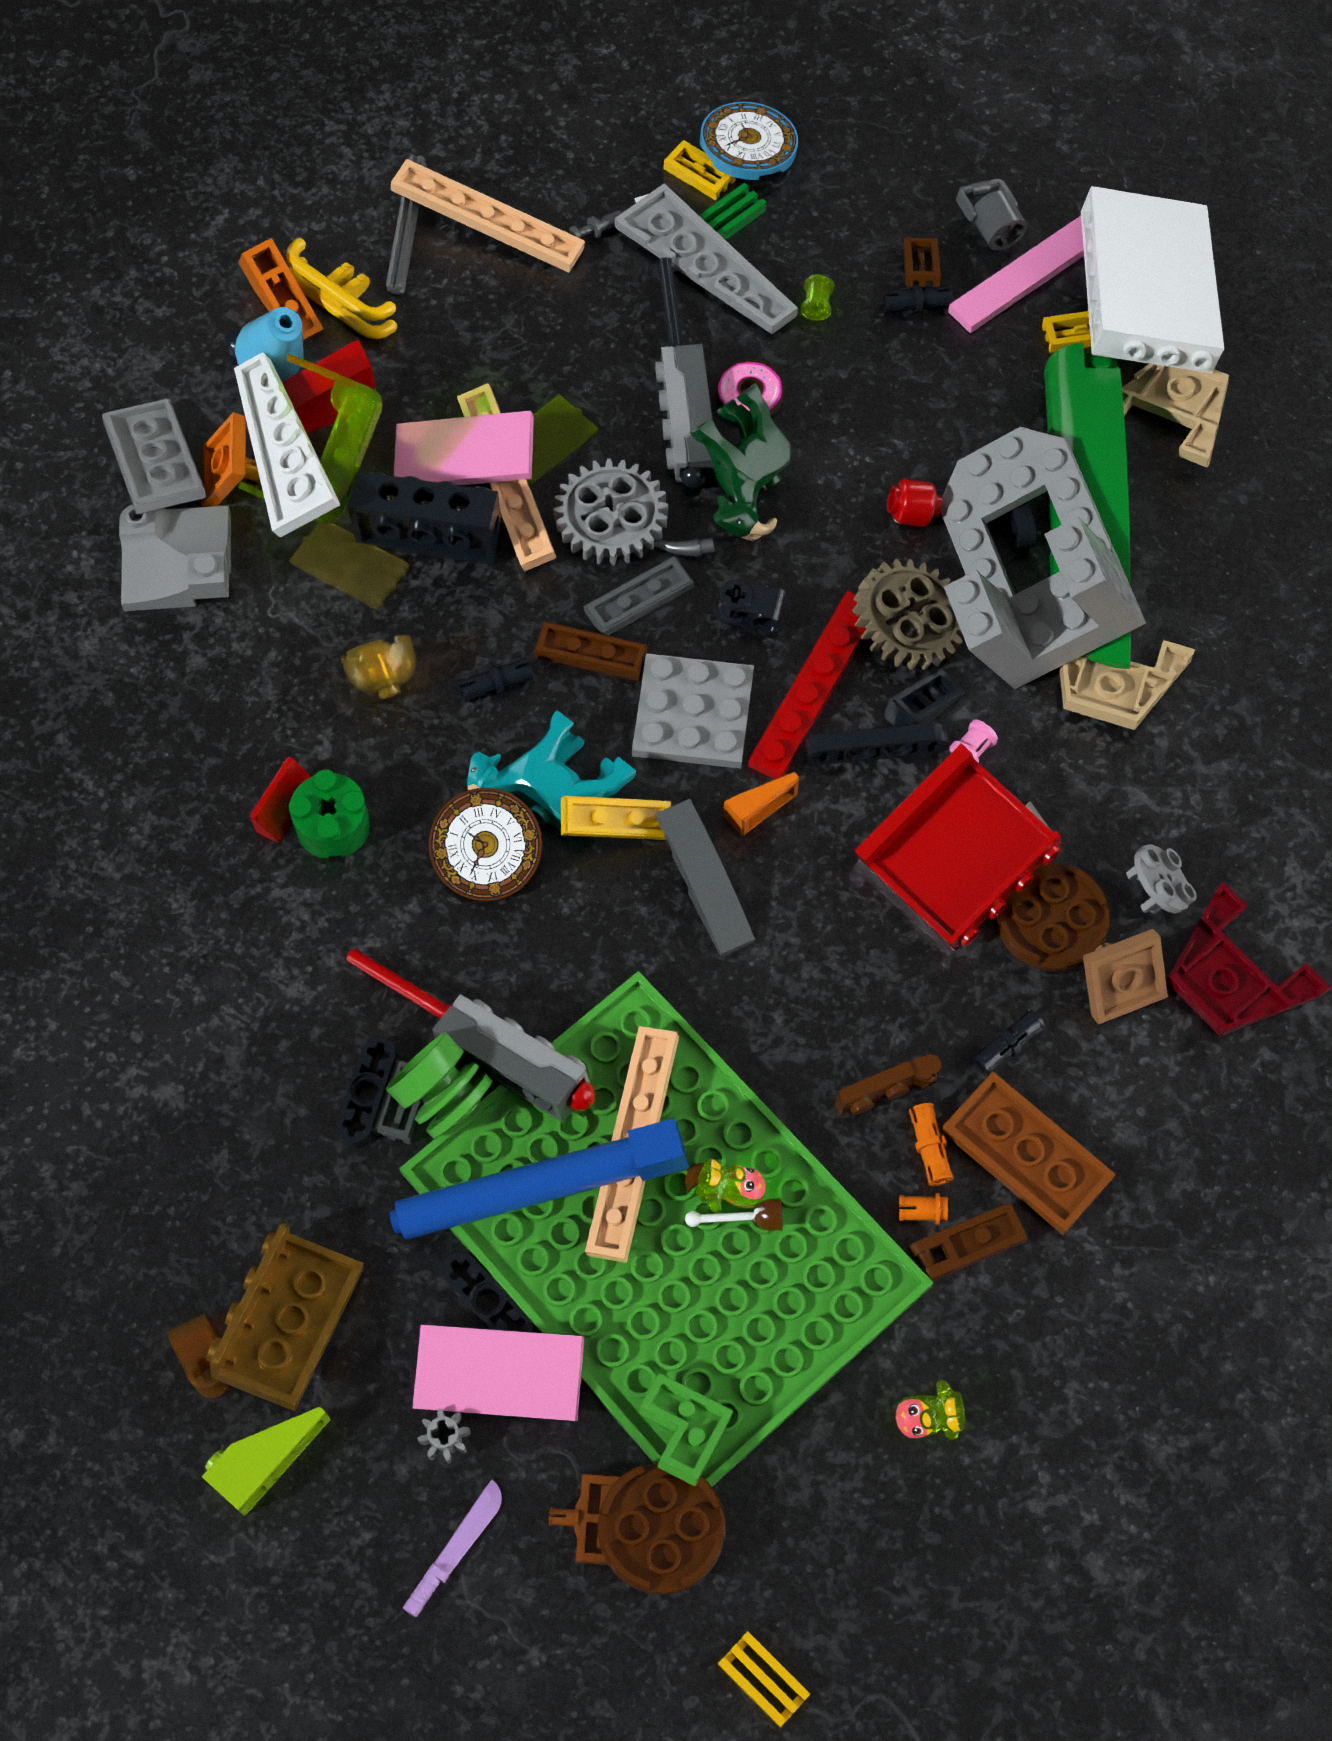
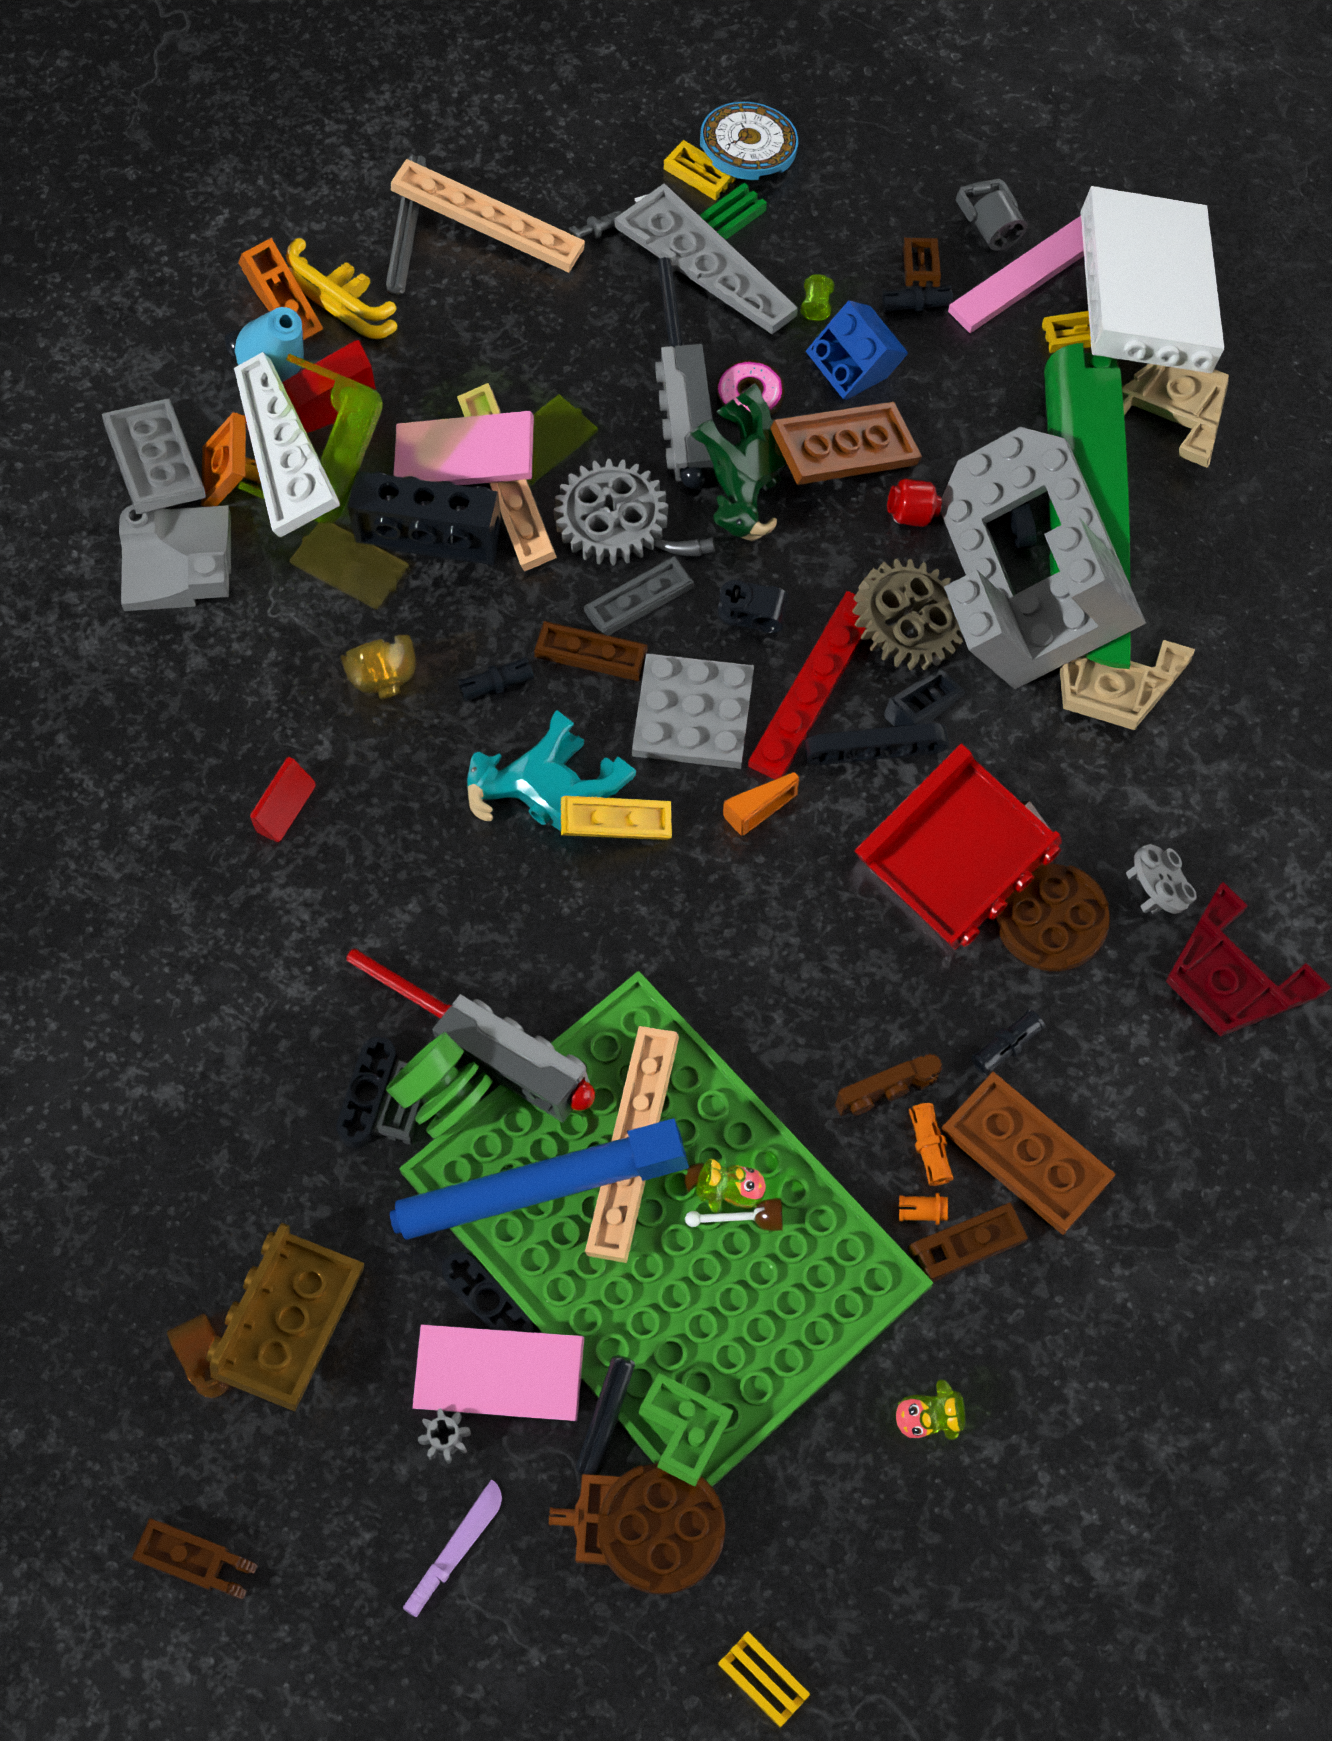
(189, 1558): none -> reddish brown hinge
(256, 1462): lime slope -> none
(330, 815): green brick -> none
(485, 844): tile -> none
(605, 1415): none -> black axle
(705, 877): dark grey slope -> none
(845, 442): none -> dark orange plate
(856, 350): none -> blue slope
(977, 739): bright pink bush -> none
(1125, 976): medium nougat tile -> none

